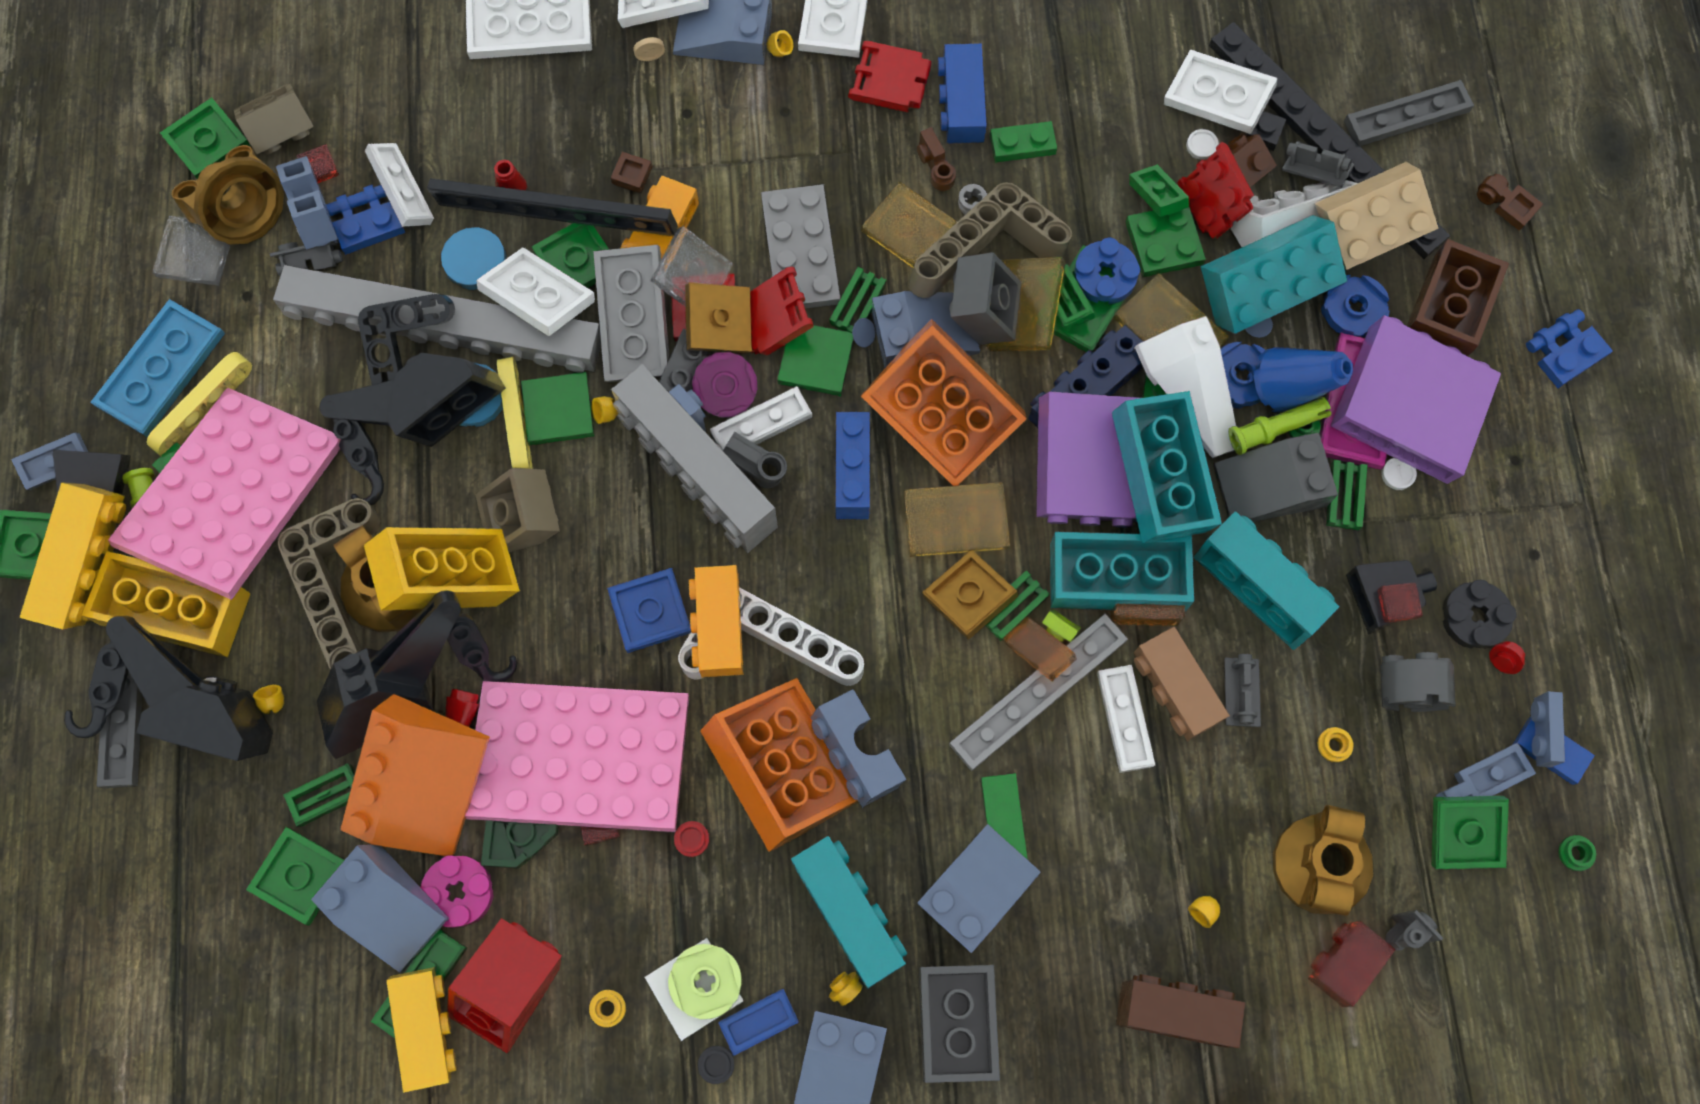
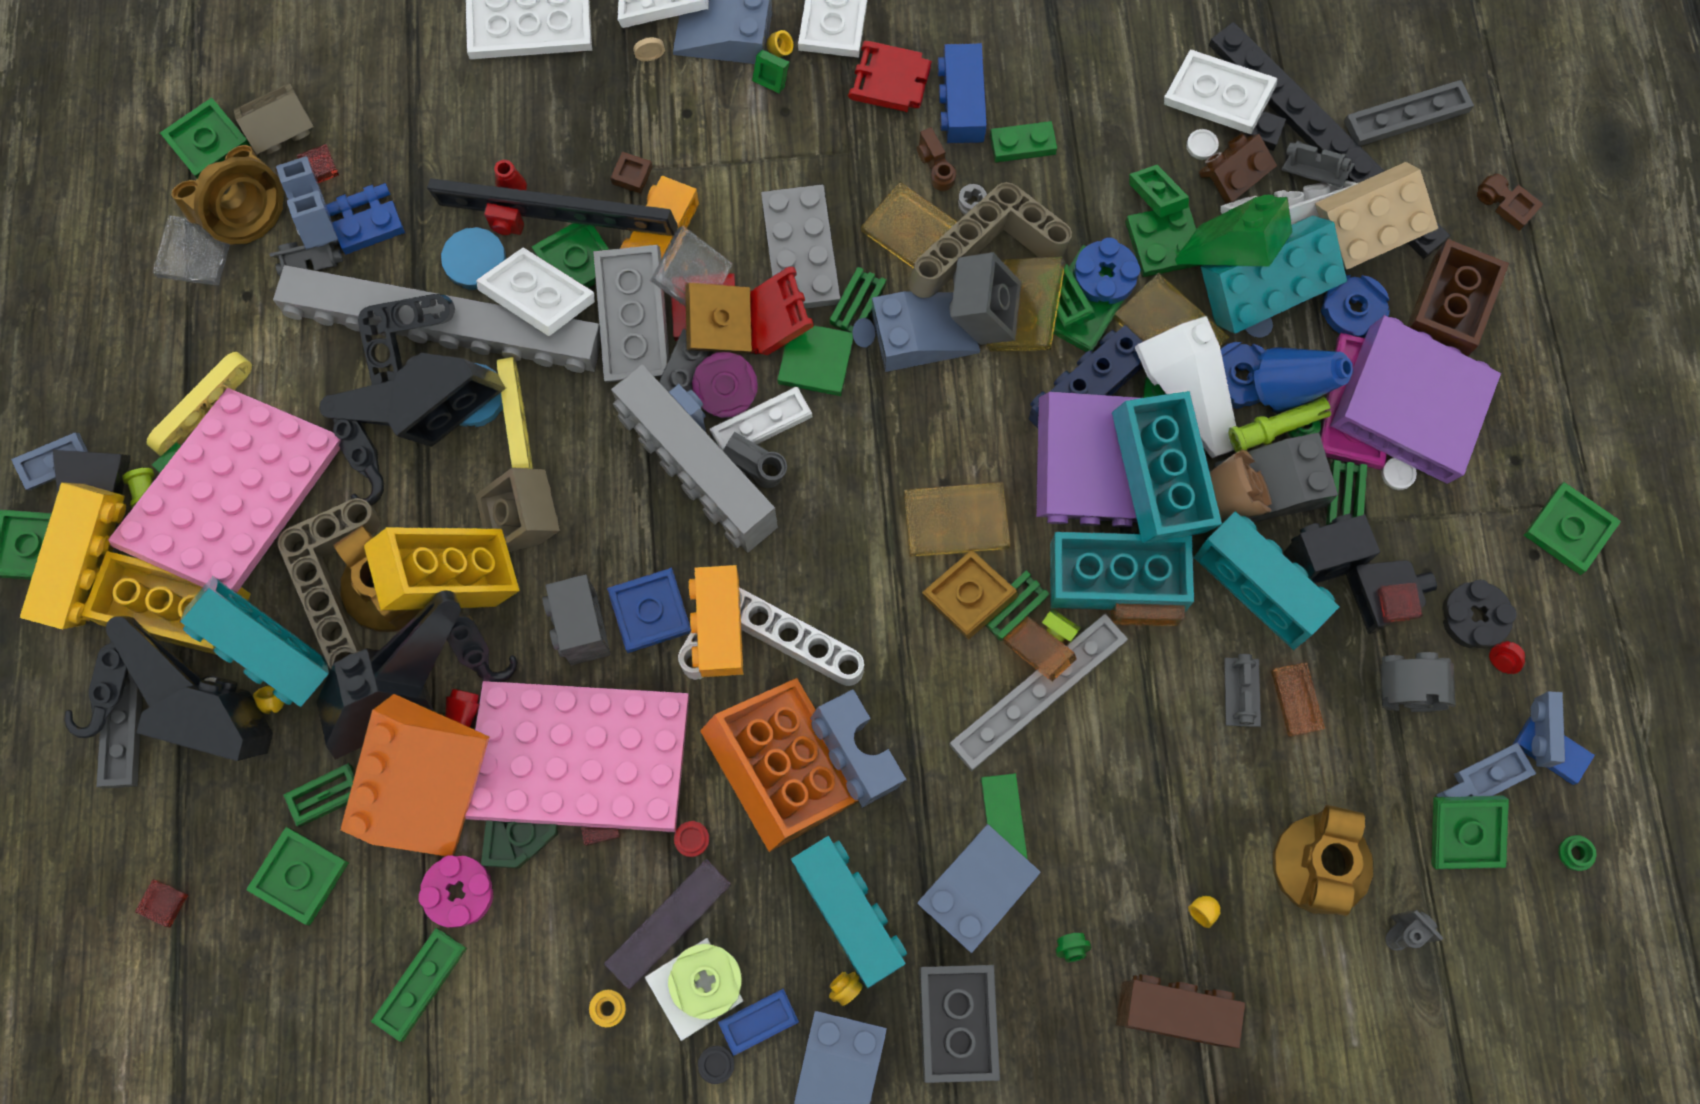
(158, 368): dark azure tile -> none
(161, 903): none -> clear red tile
(255, 642): none -> teal brick
(380, 906): sand blue slope -> none
(399, 184): white tile -> none
(420, 1029): yellow brick -> none
(503, 984): red slope -> none
(504, 219): none -> red plate
(557, 408): green tile -> none
(577, 620): none -> dark grey brick
(603, 409): yellow hinge -> none
(667, 924): none -> clear purple tile
(770, 71): none -> green plate
(852, 465): blue brick -> none
(944, 403): orange slope -> none
(1072, 947): none -> green plate
(1125, 719): white tile -> none
(1179, 684): medium nougat brick -> none
(1217, 192): red plate -> none
(1240, 487): none -> medium nougat cone
(1242, 236): none -> green slope
(1297, 699): none -> clear orange tile
(1334, 548): none -> black brick
(1344, 740): yellow plate -> none
(1350, 963): clear red brick -> none
(1572, 528): none -> green plate
(1573, 357): blue plate -> none

